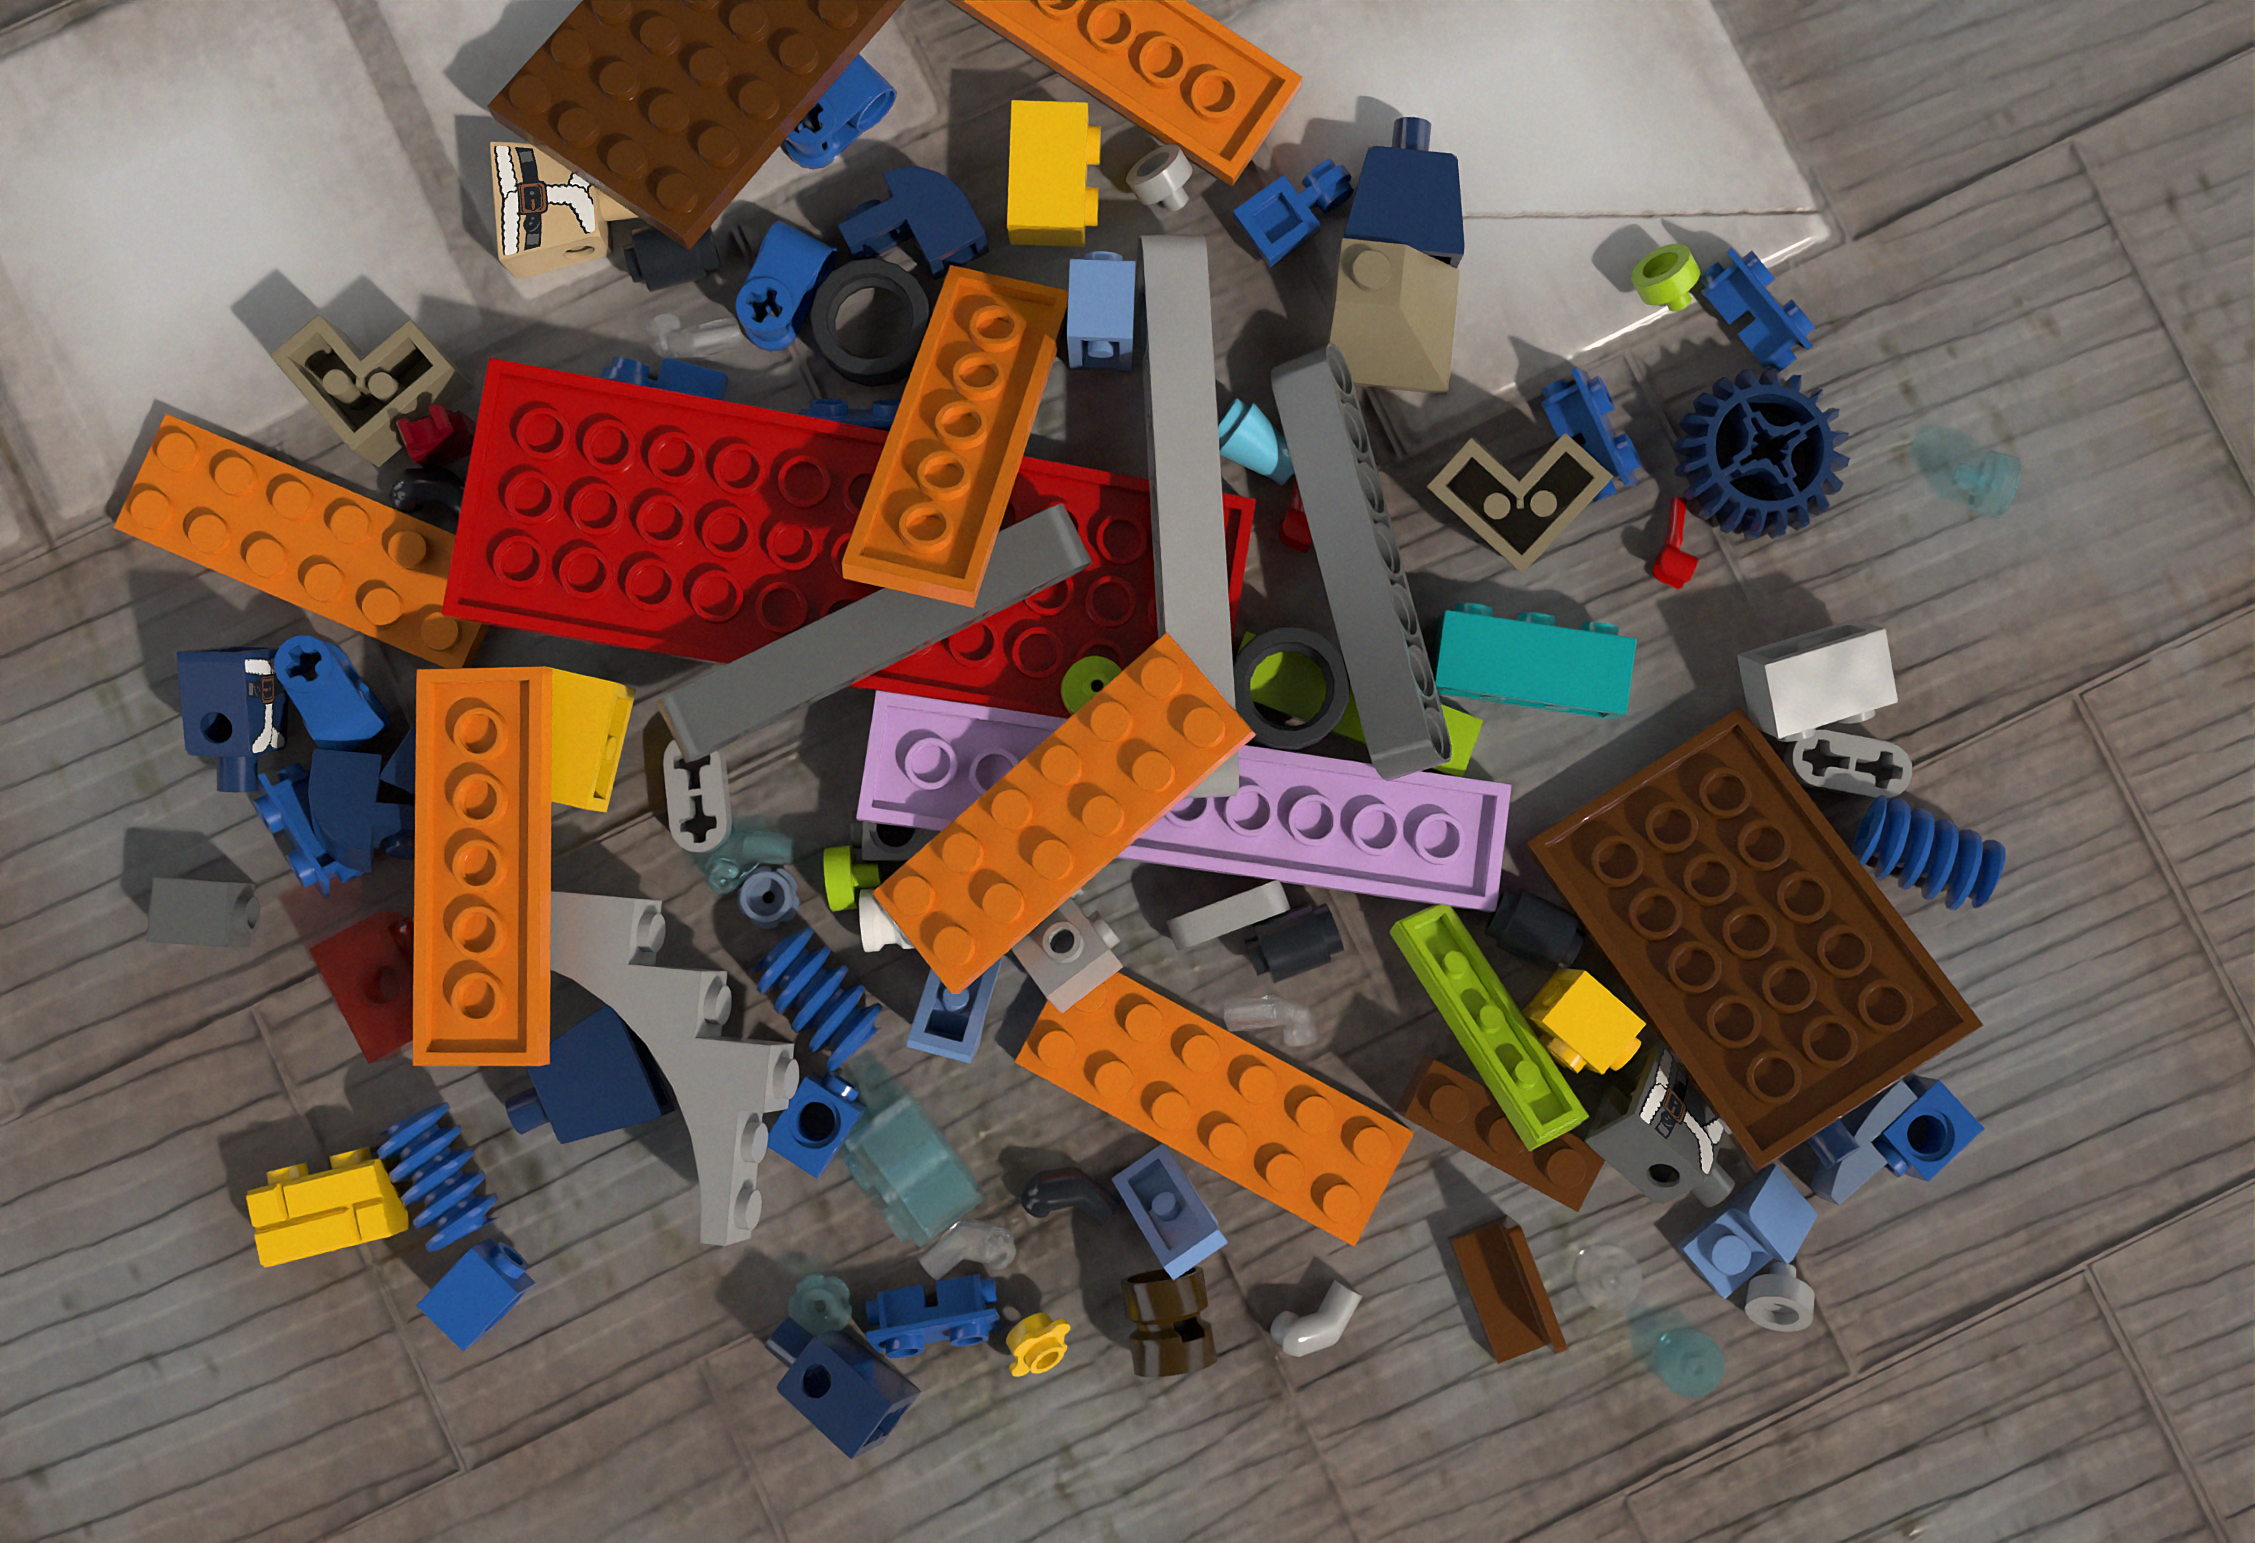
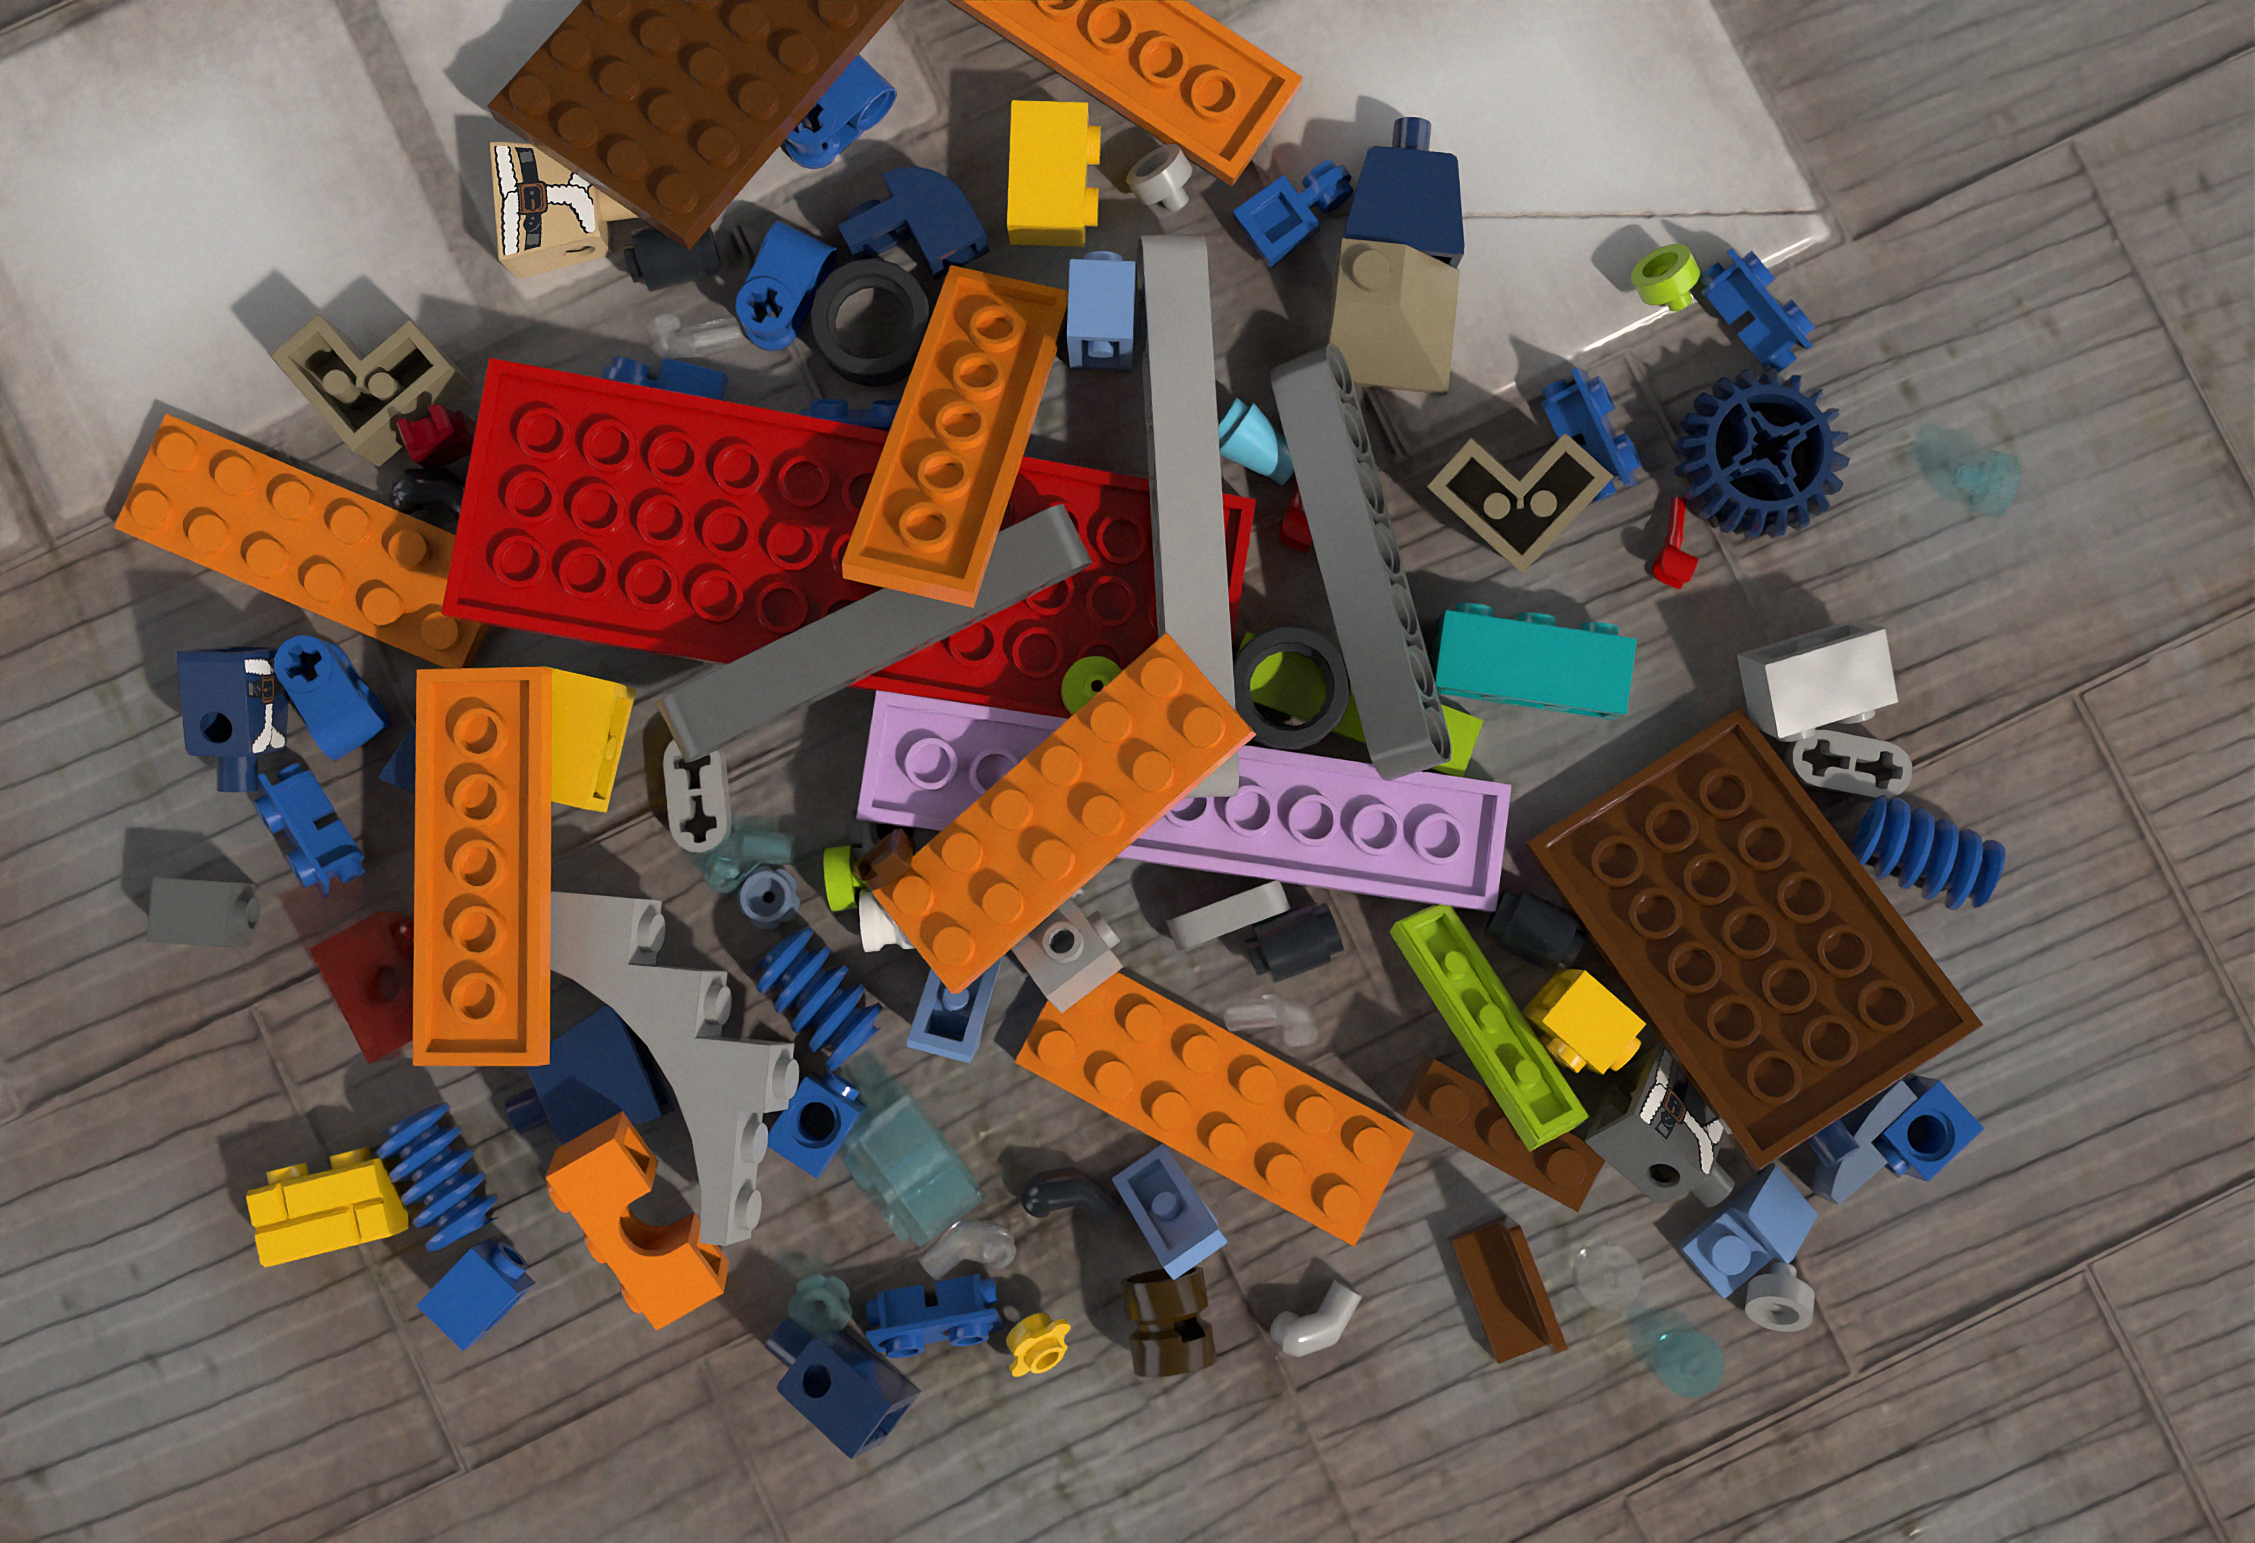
(349, 814): dark blue brick -> none
(658, 1267): none -> orange arch
(885, 860): none -> reddish brown tile

